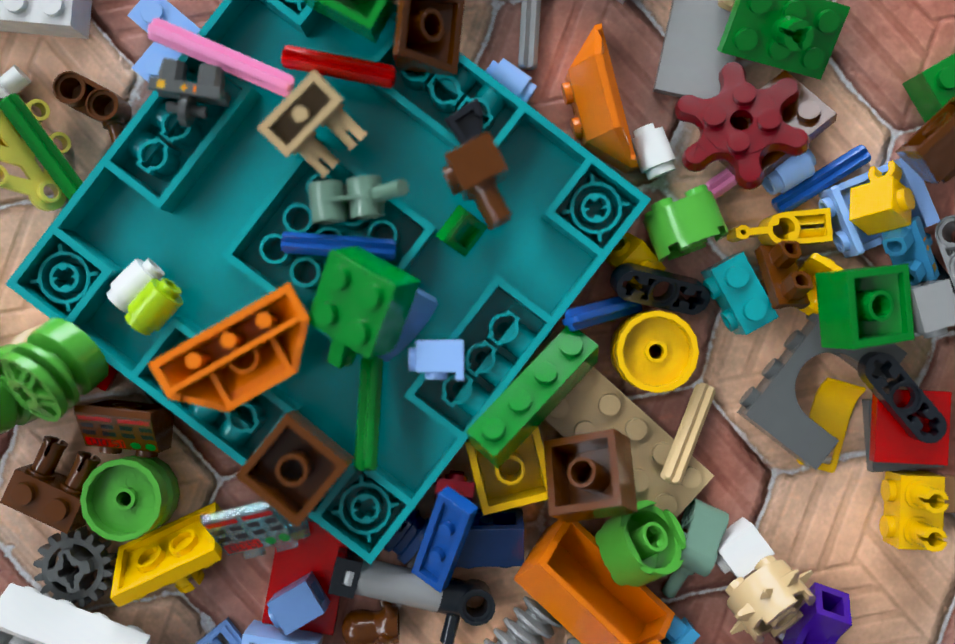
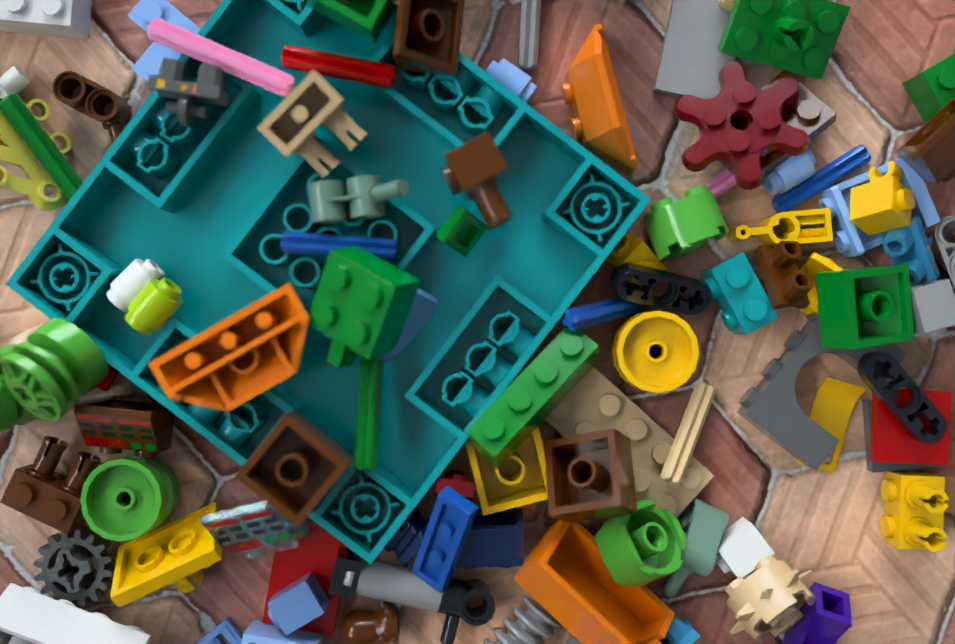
(437, 358): light blue brick -> none
(466, 122): black tile -> none
(653, 151): white brick -> none

